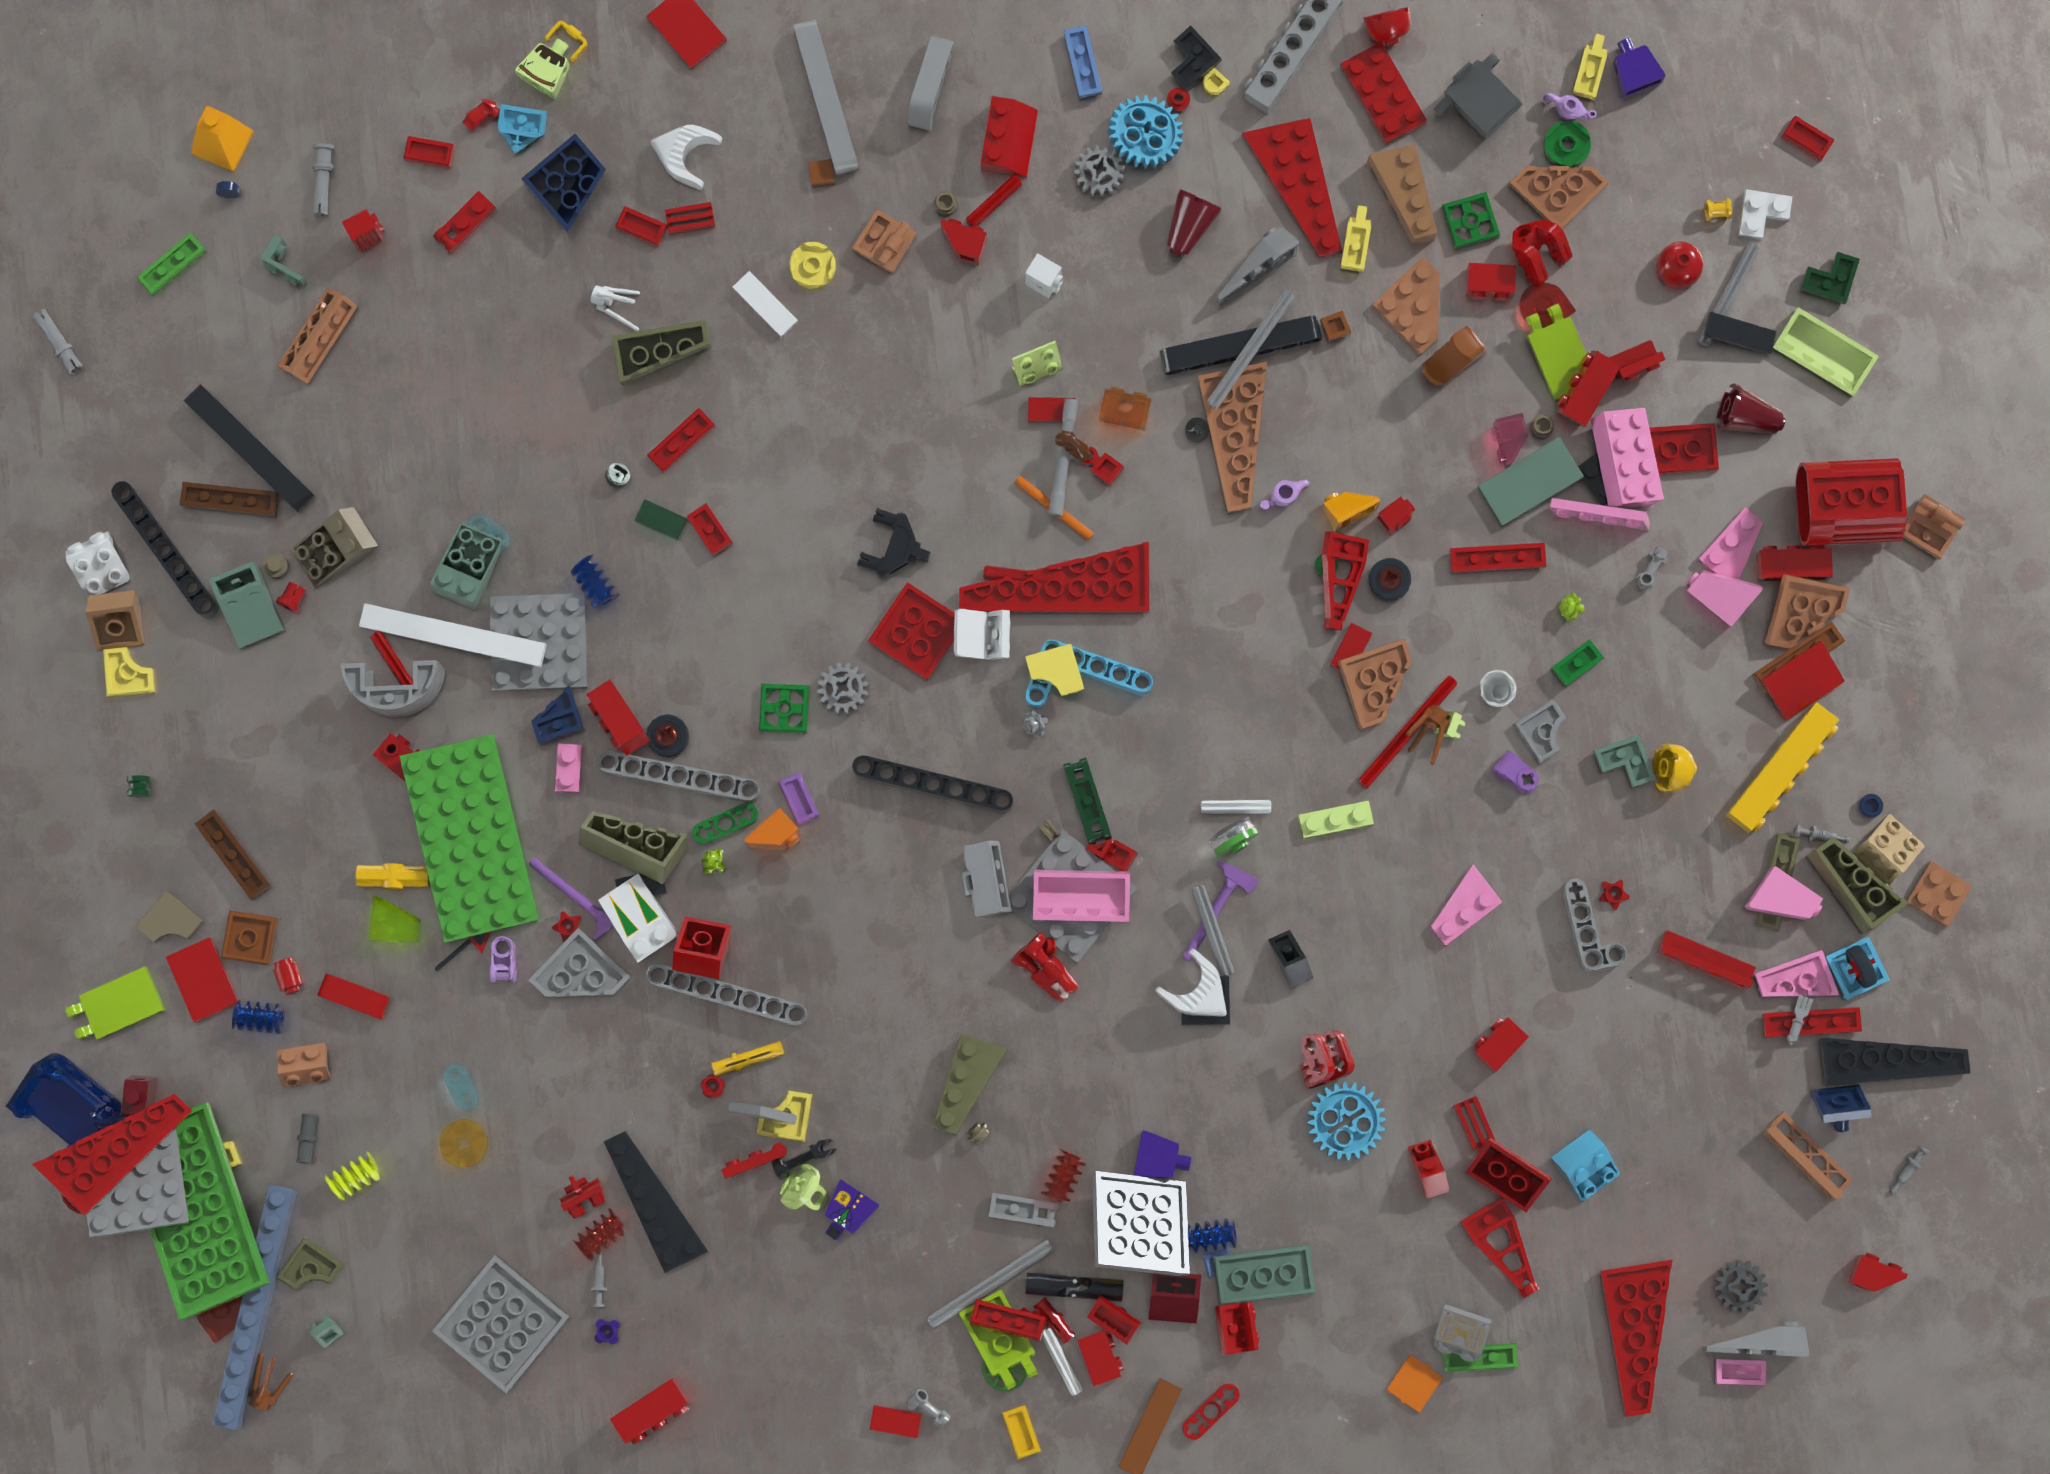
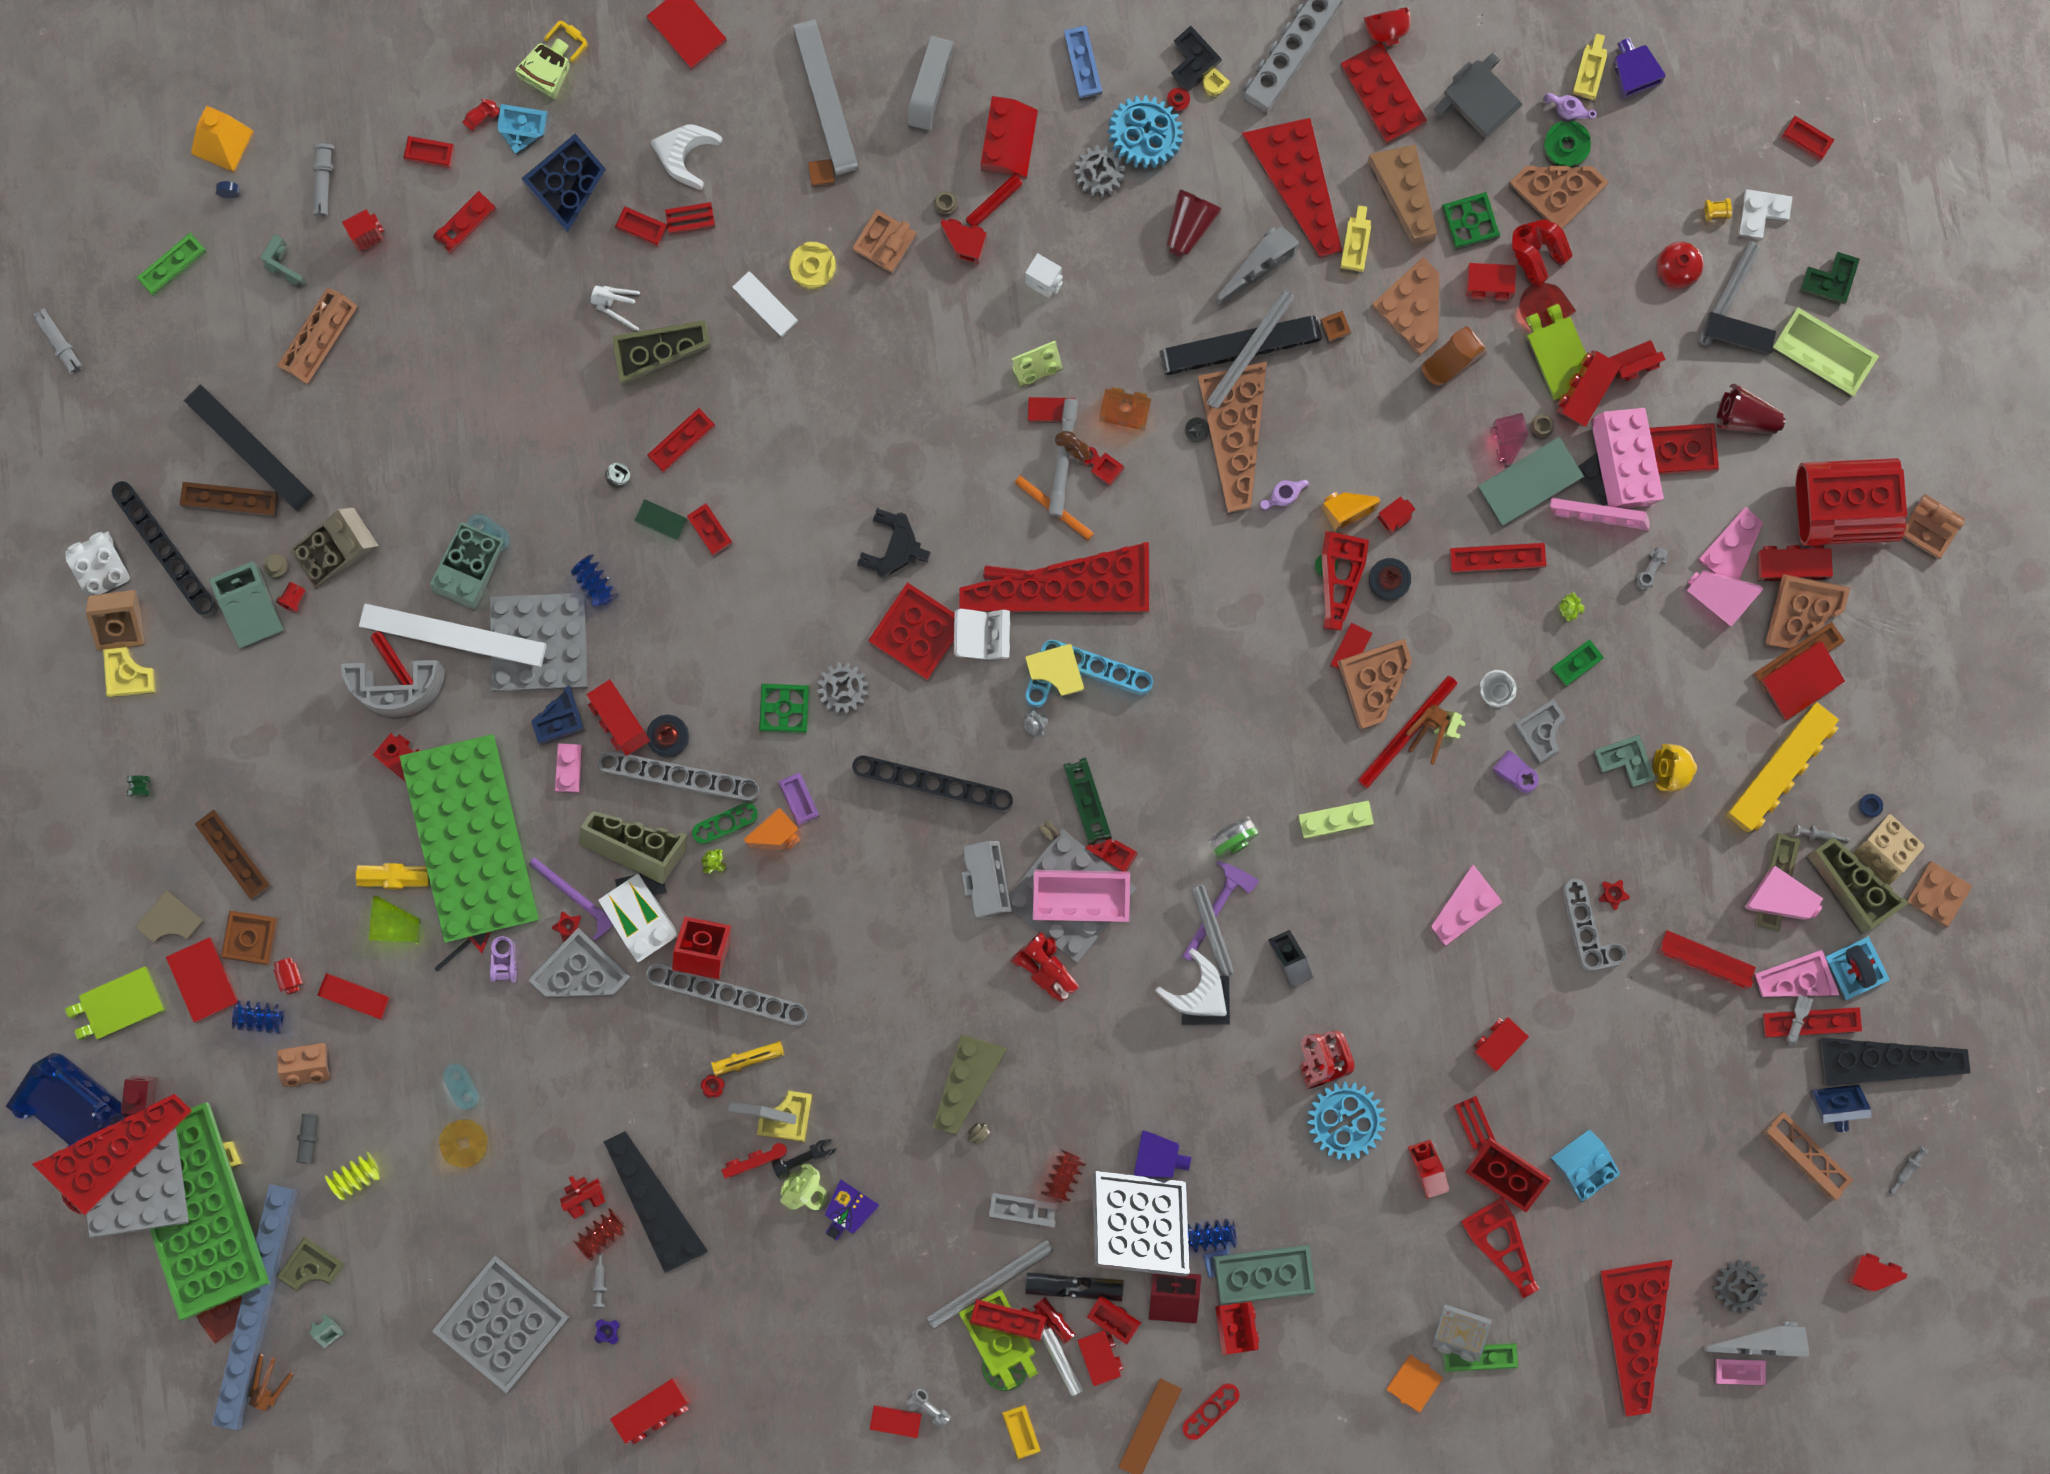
(1236, 807): white axle -> none

